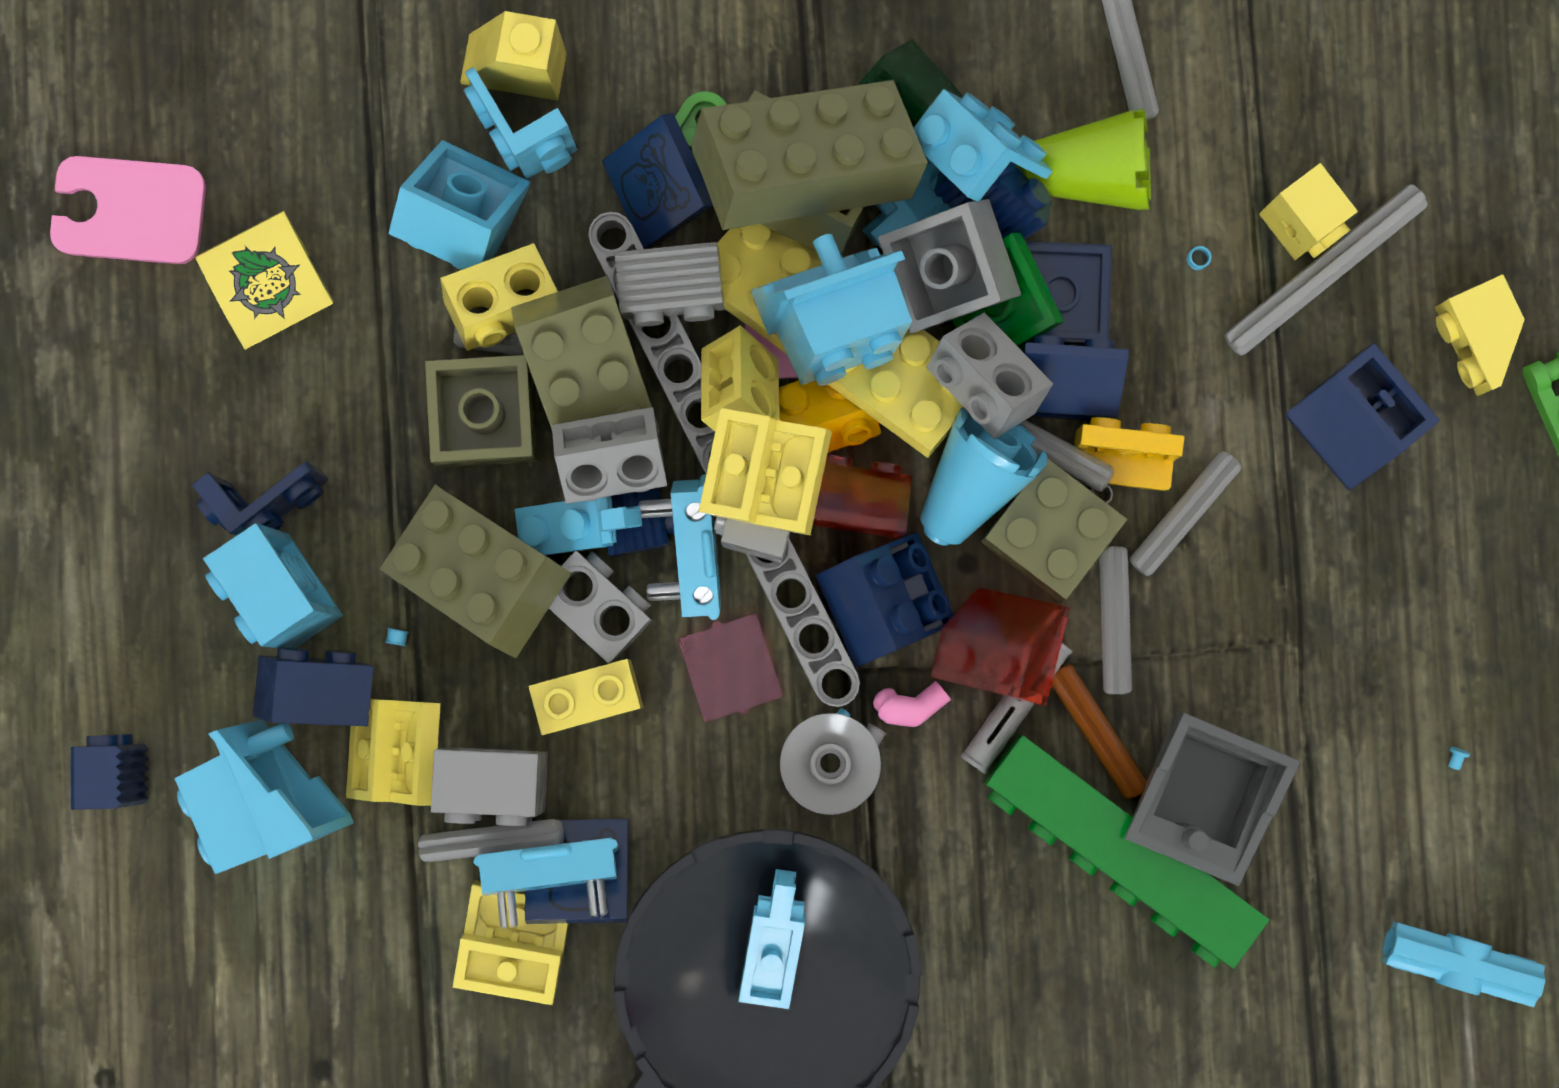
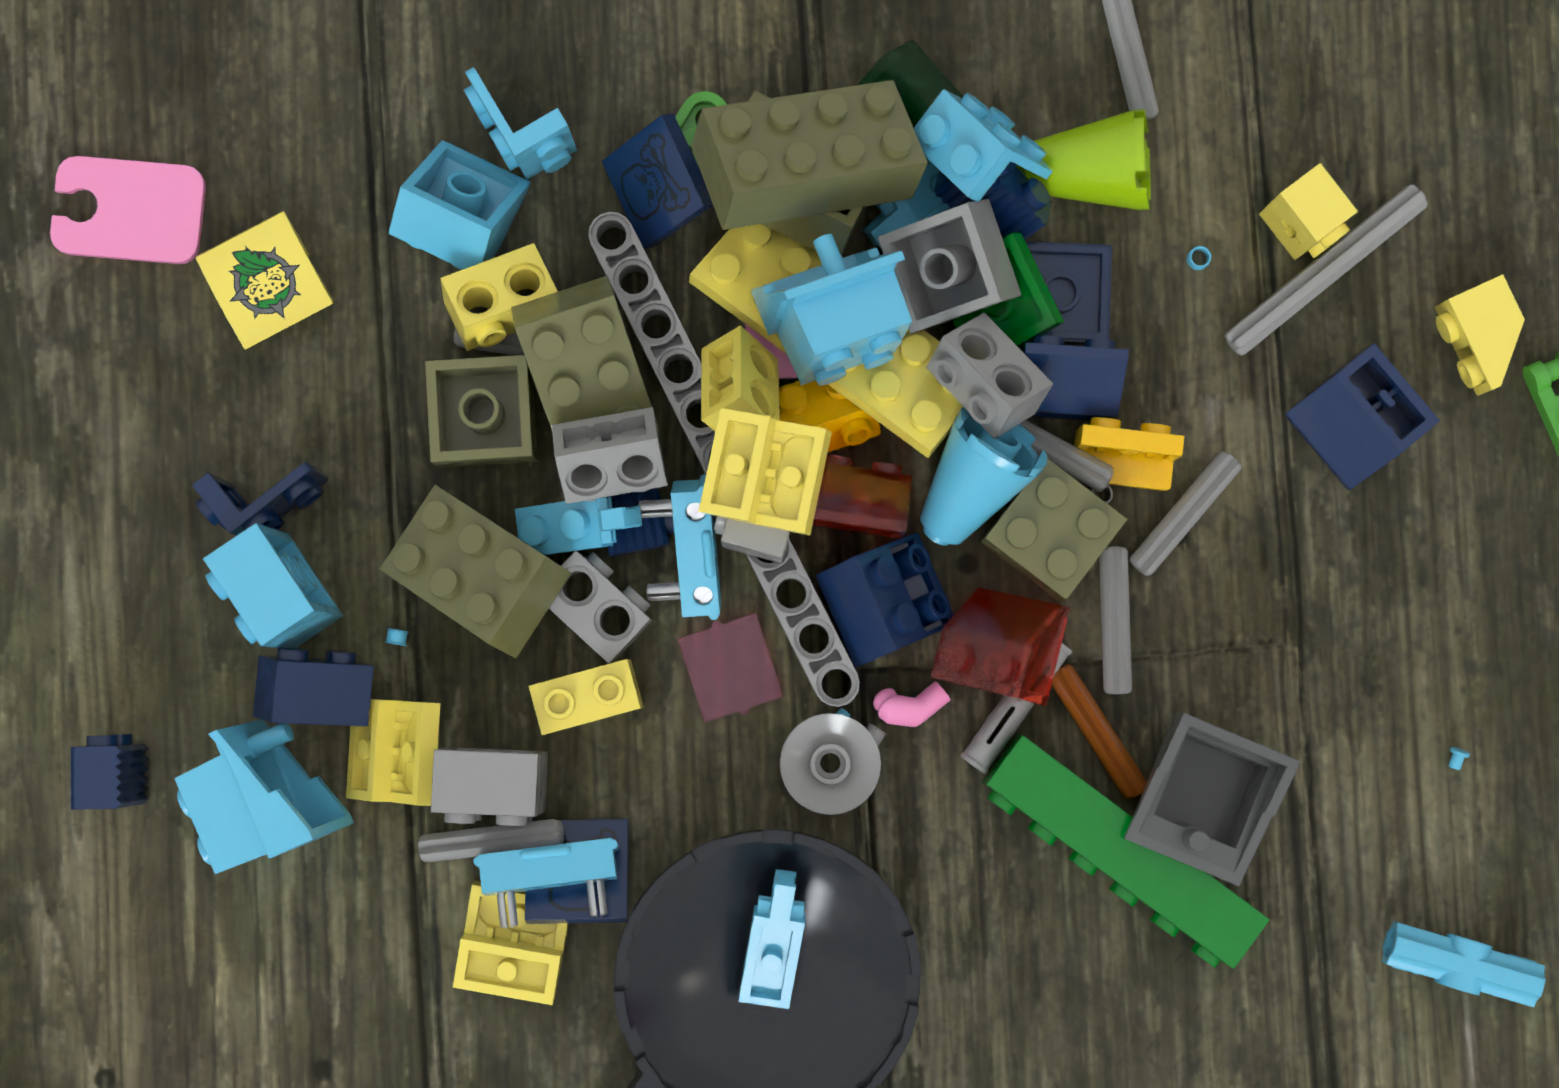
(517, 55): light yellow slope -> none
(670, 283): light grey brick -> none

